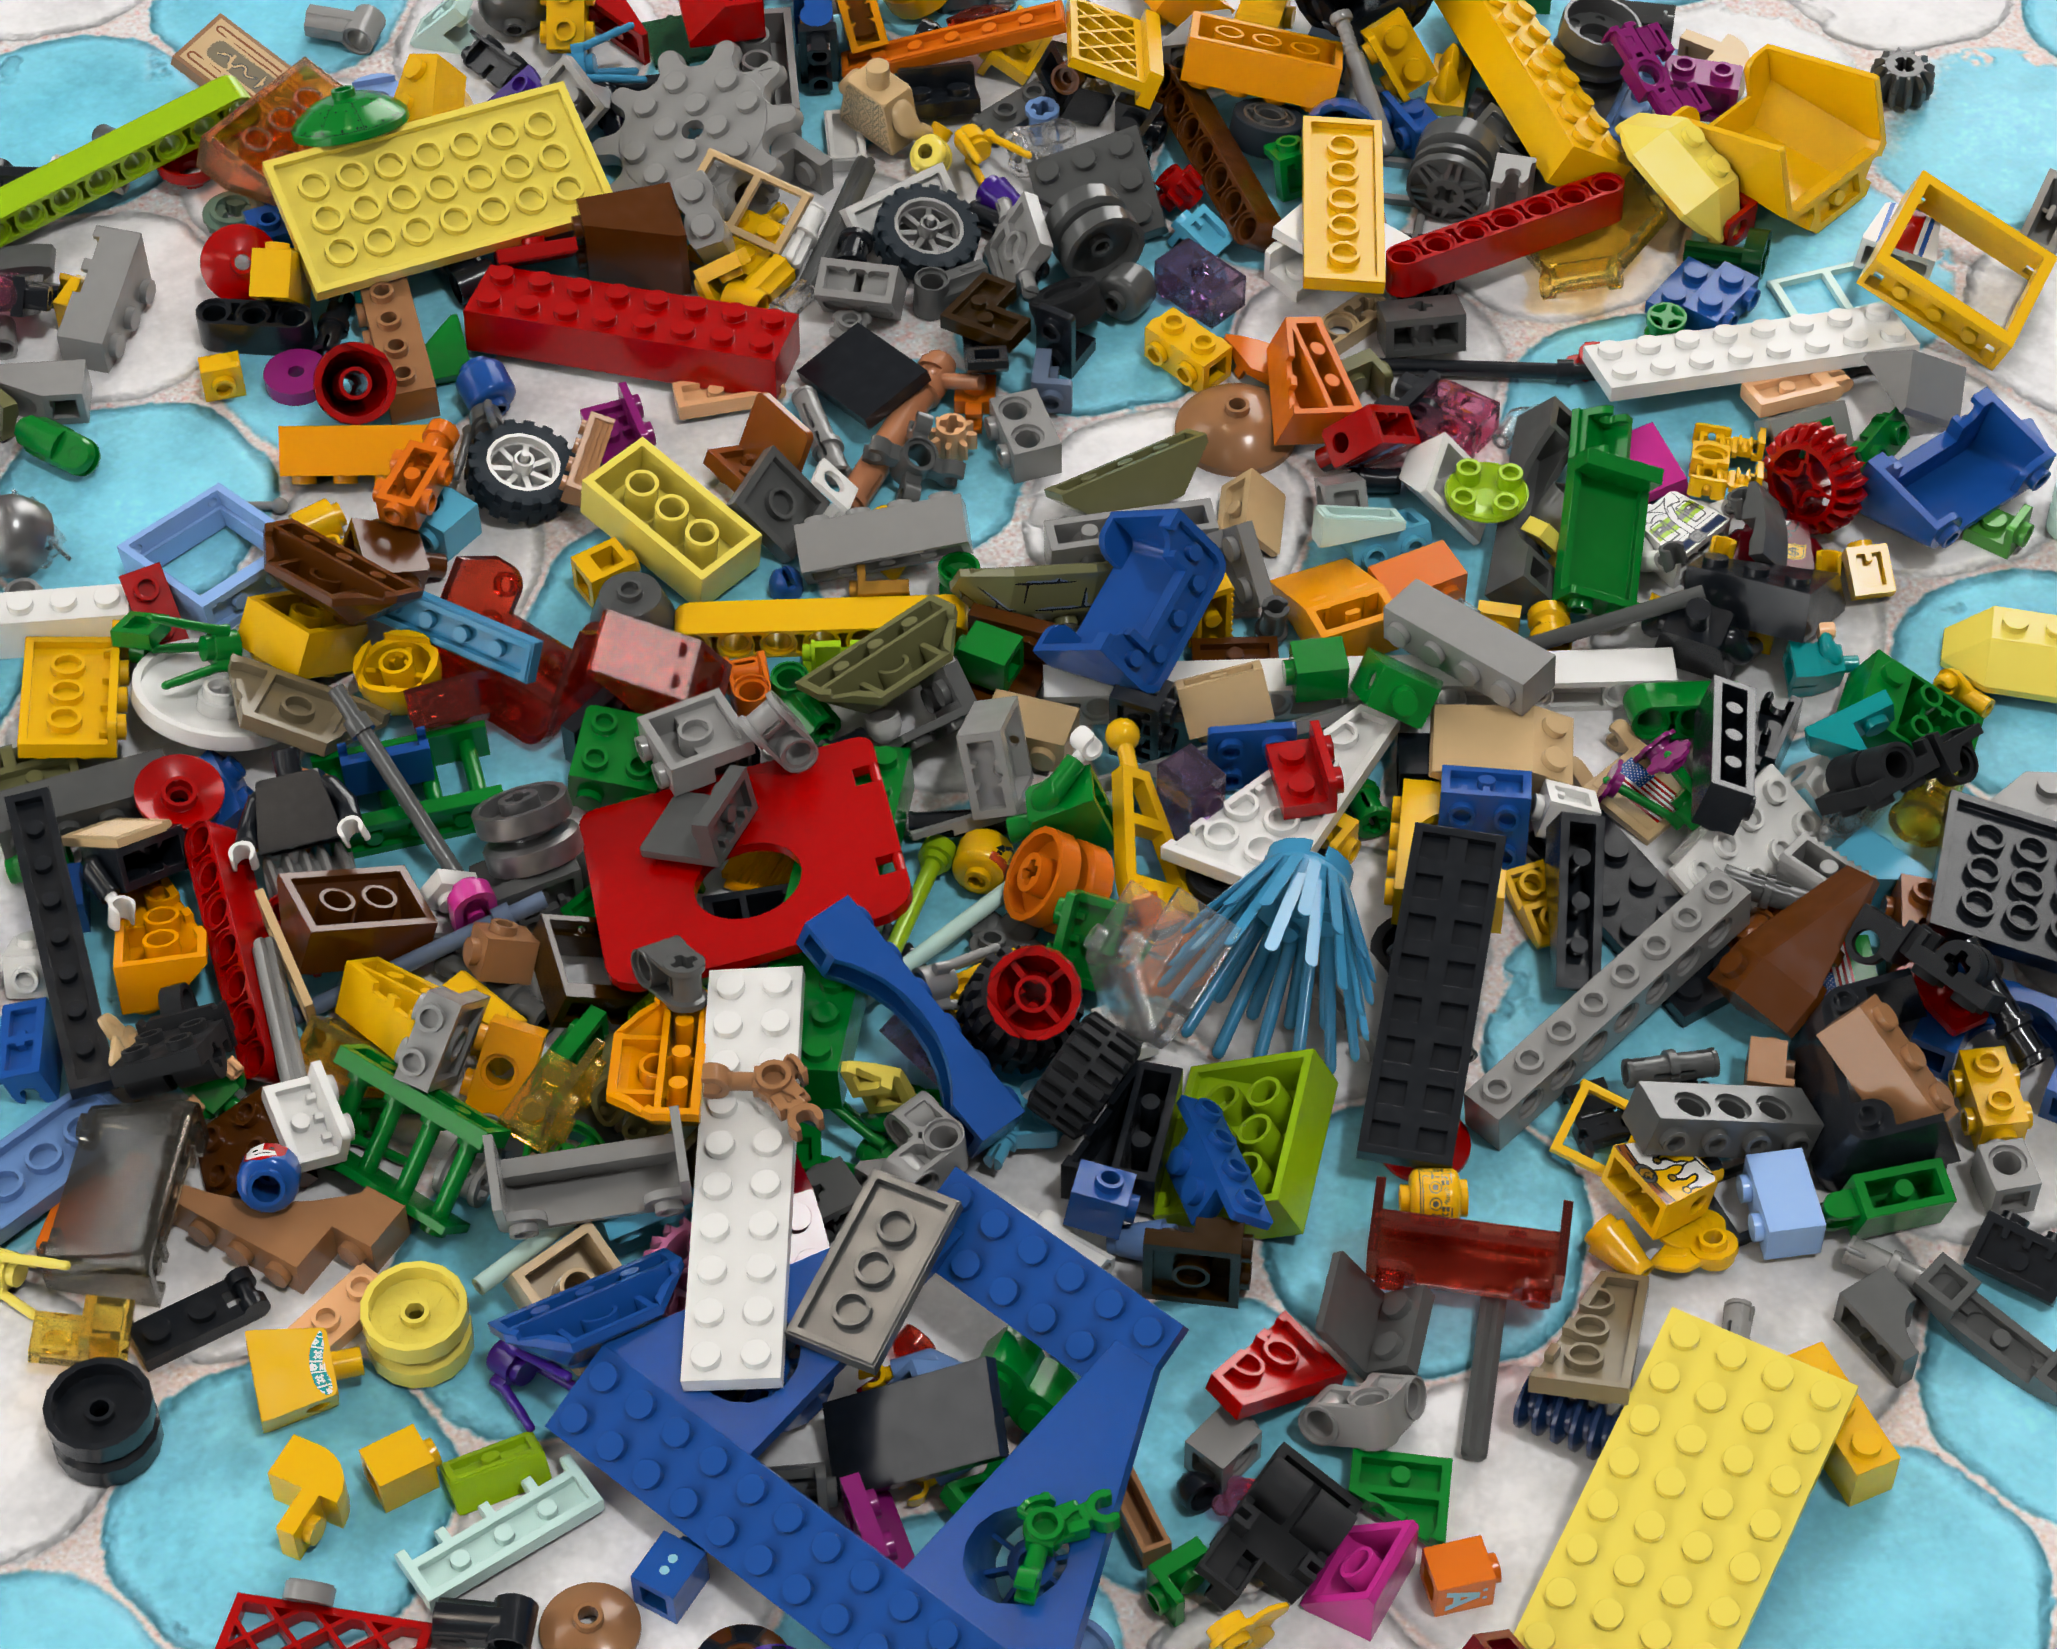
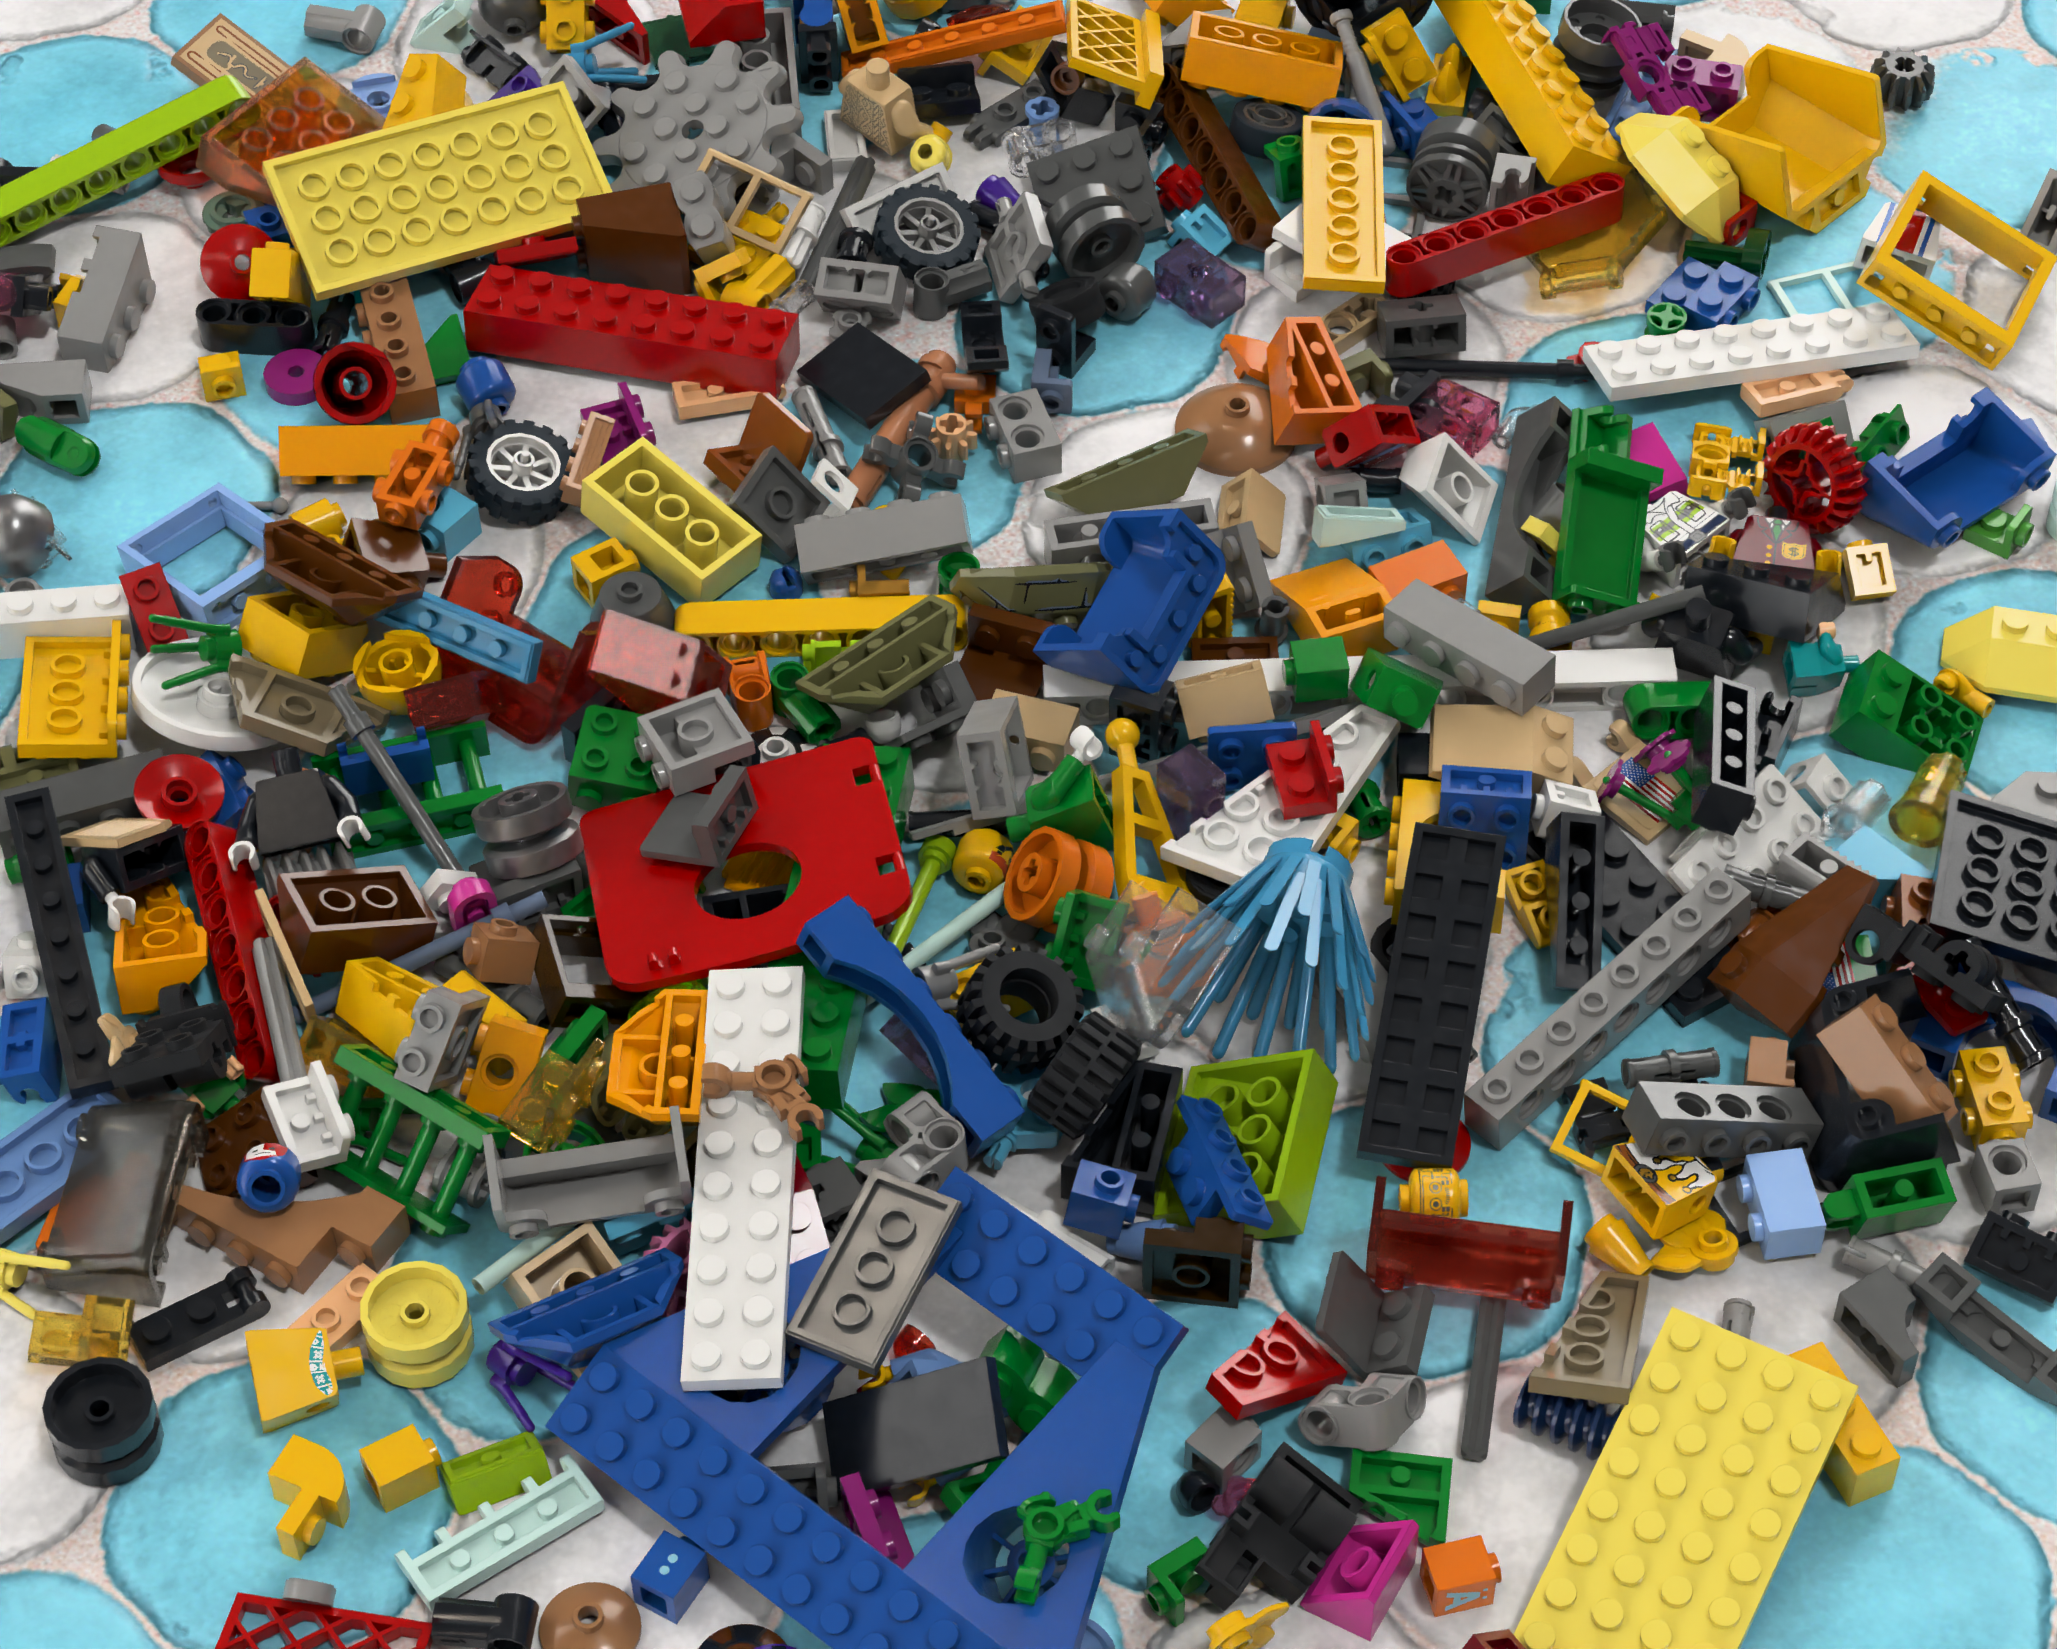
(138, 634): green tile -> none
(349, 117): green dish -> none
(671, 973): dark grey piece -> none
(780, 734): light grey piece -> none
(879, 1085): light yellow slope -> none
(977, 145): yellow plant -> none
(983, 316): dark brown plate -> none
(990, 656): green brick -> none
(1034, 992): red cylinder -> none
(1142, 1524): medium nougat piece -> none
(1187, 350): yellow brick -> none
(1486, 491): lime dish -> none
(1769, 526): dark grey slope -> none
(1843, 730): teal slope -> none
(1880, 771): black plate -> none
(1920, 384): light grey slope -> none

